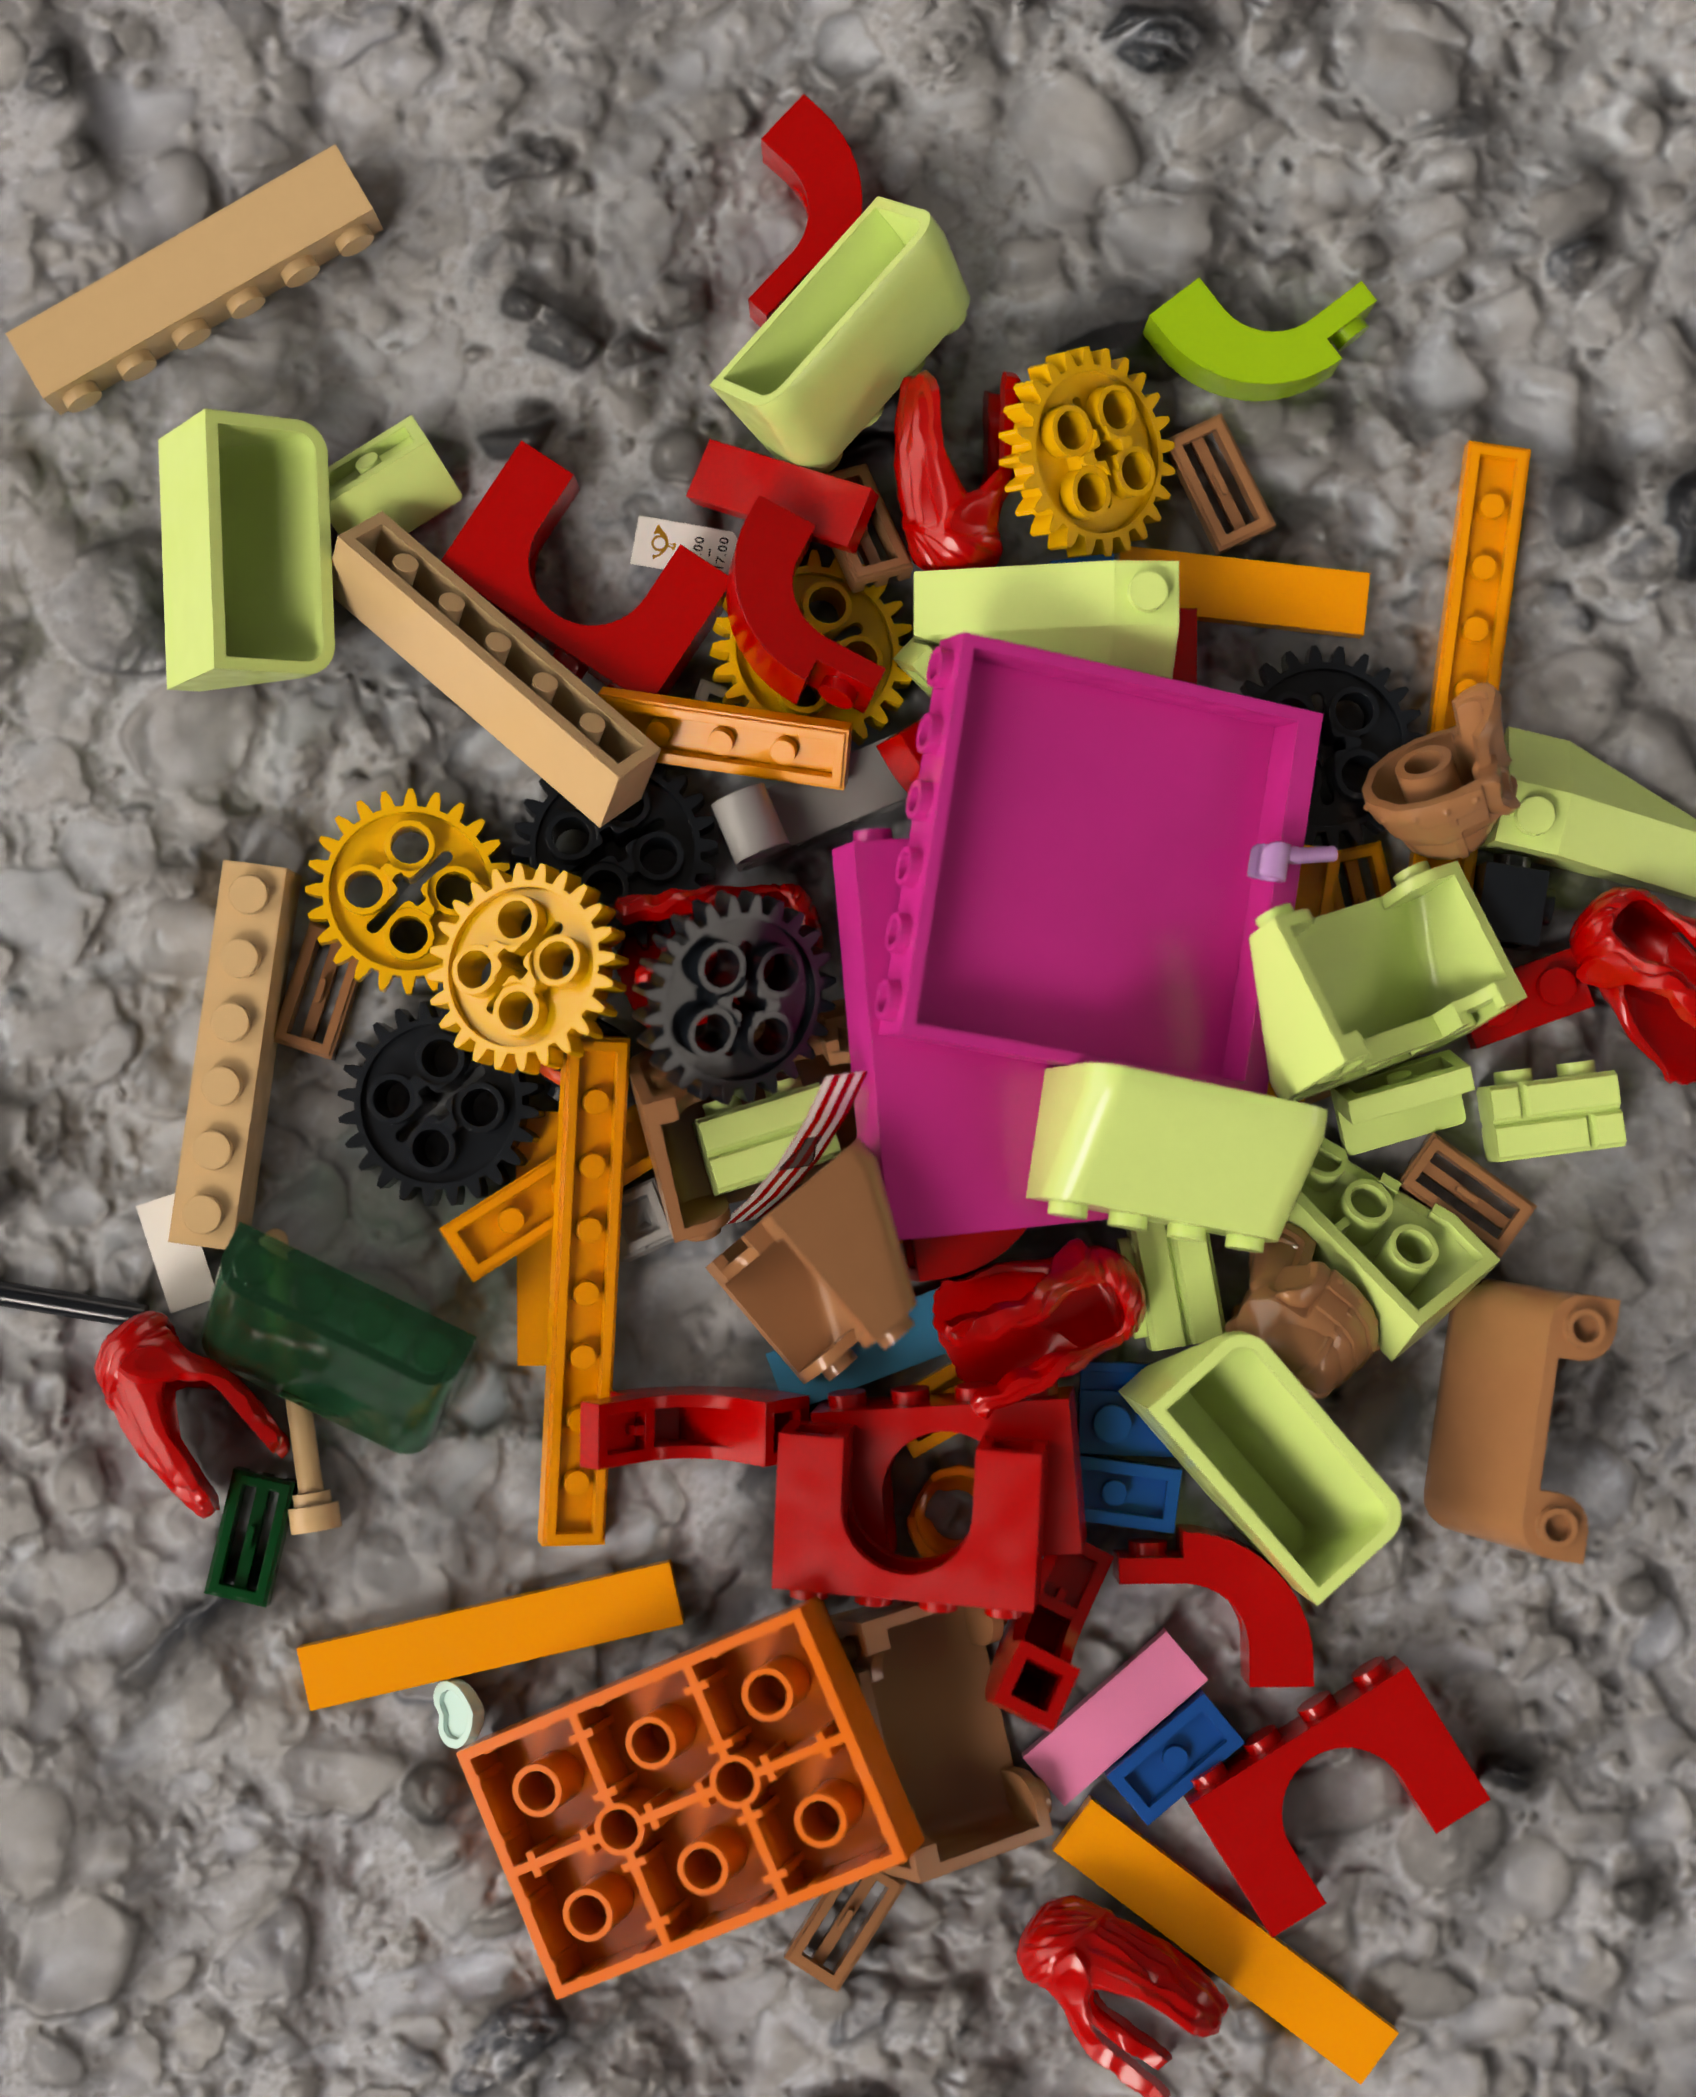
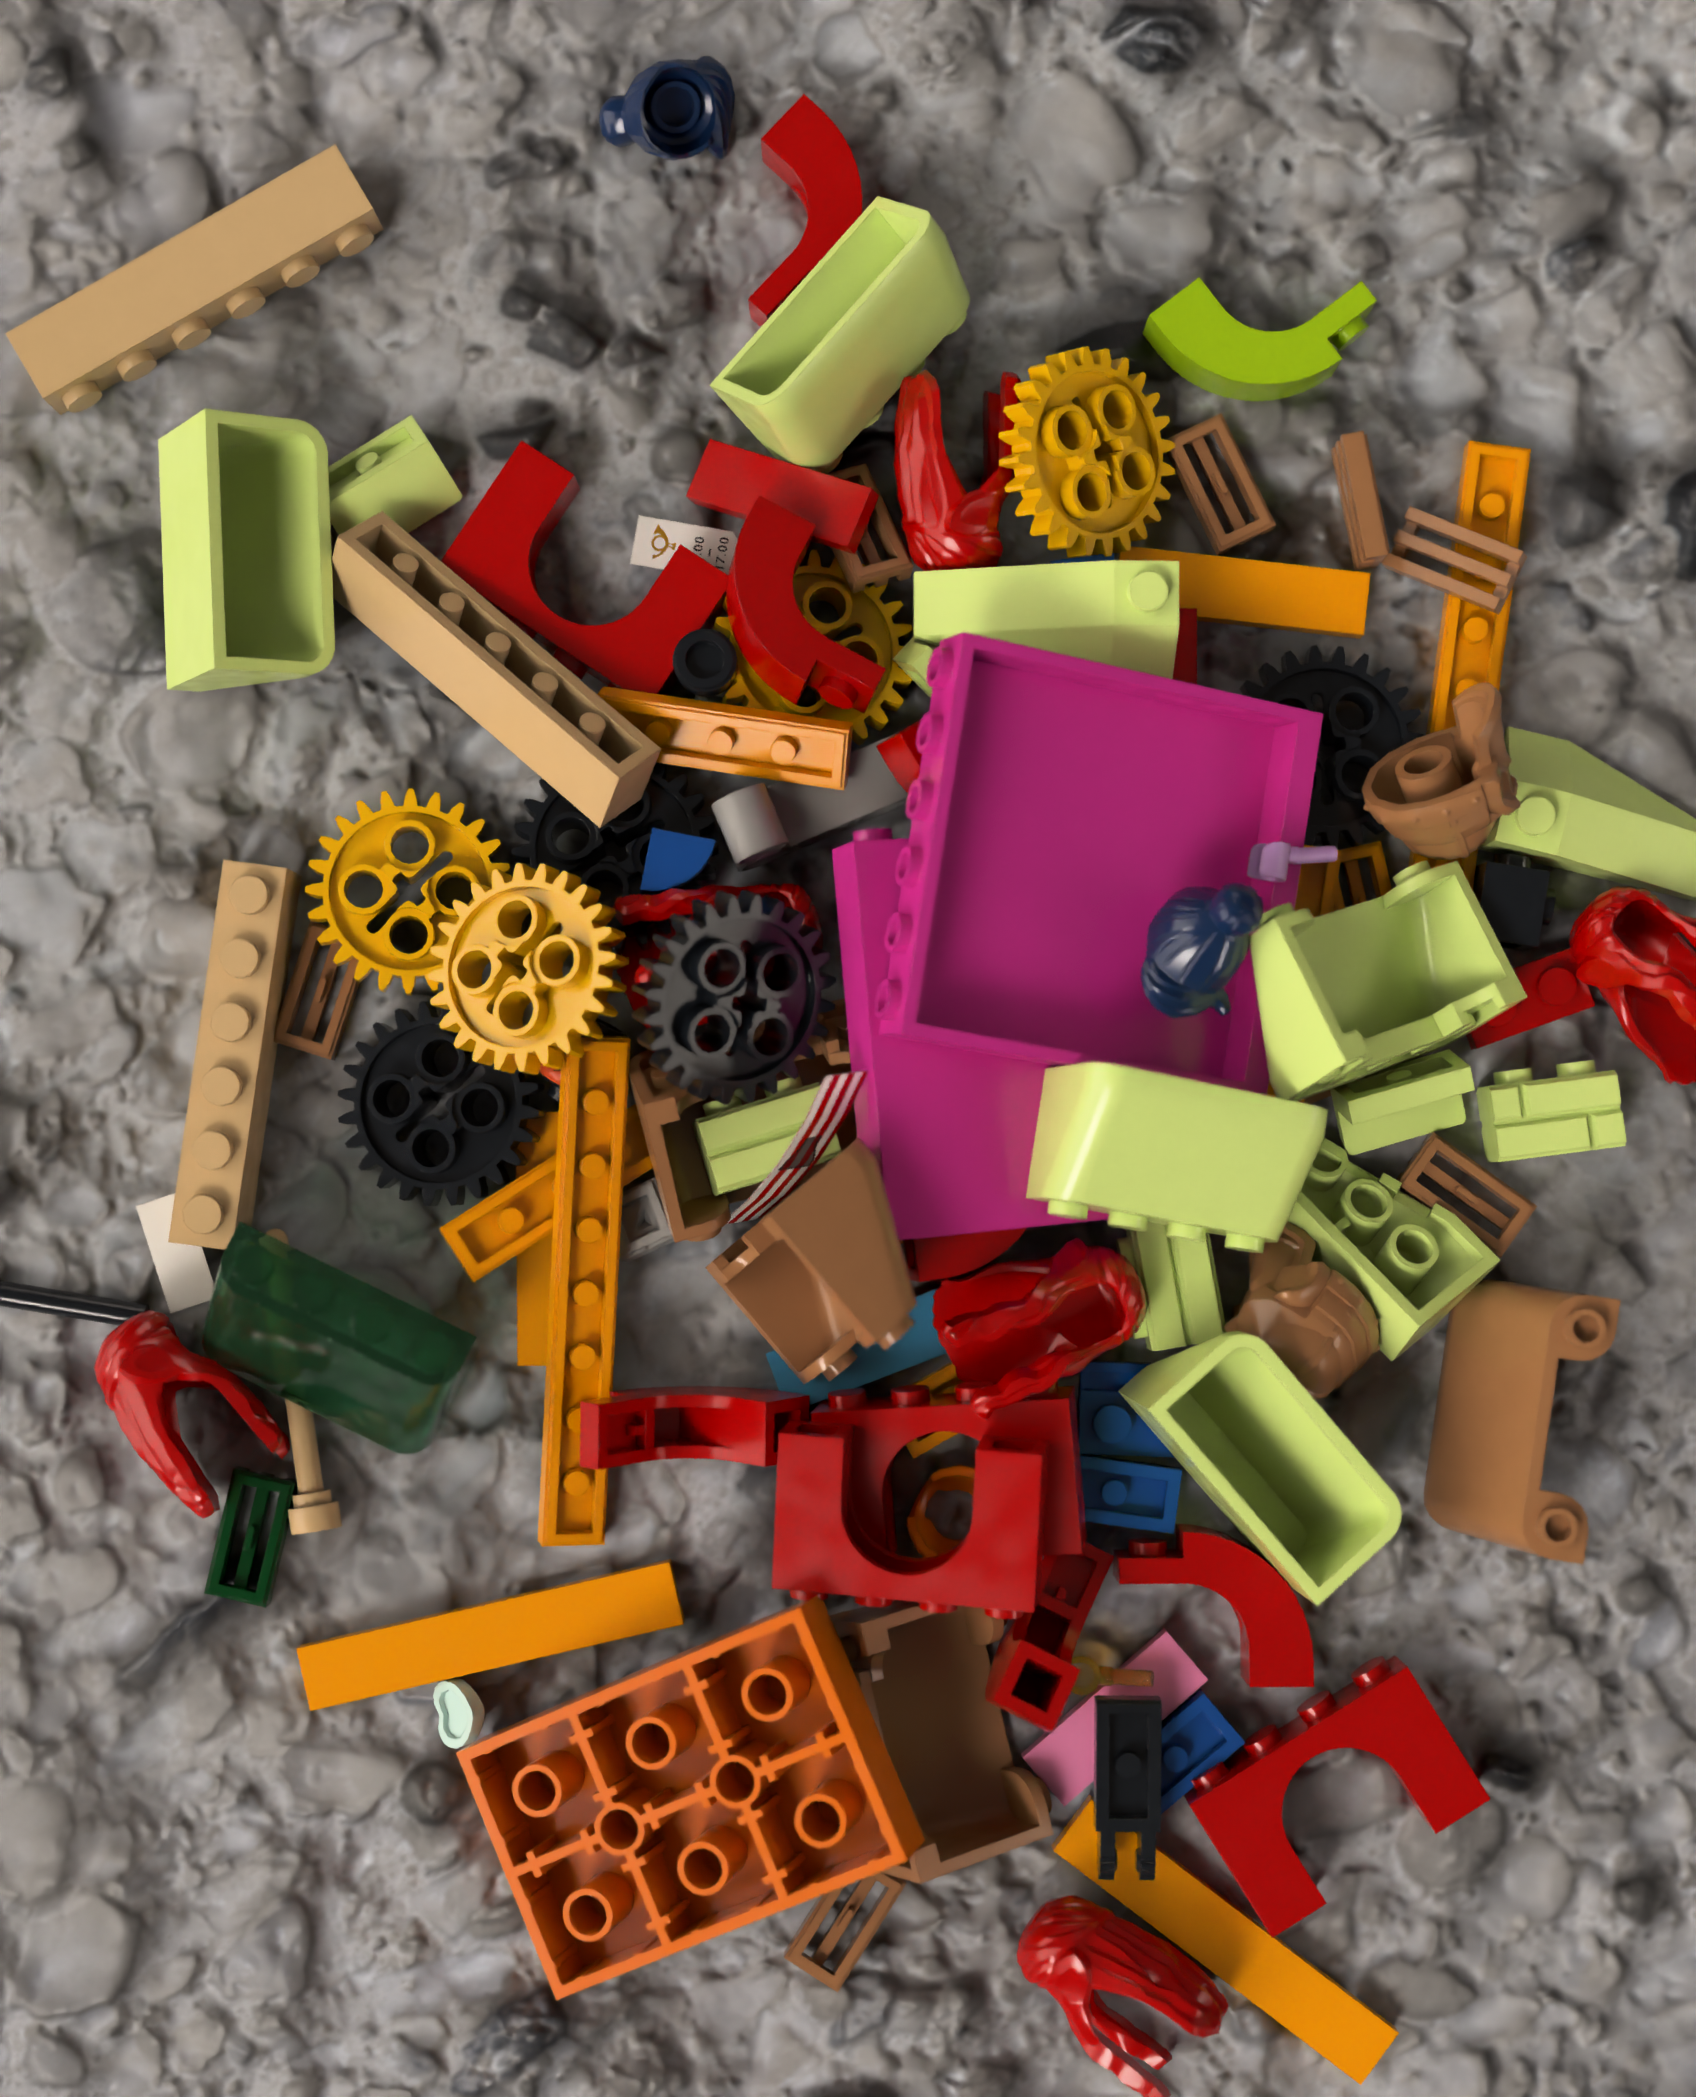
(673, 110): none -> dark blue hair
(674, 860): none -> blue tile
(705, 662): none -> black tile
(1111, 1676): none -> clear yellow hand
(1127, 1778): none -> black hinge
(1198, 948): none -> dark blue hair
(1360, 500): none -> medium nougat tile
(1408, 540): none -> medium nougat tile

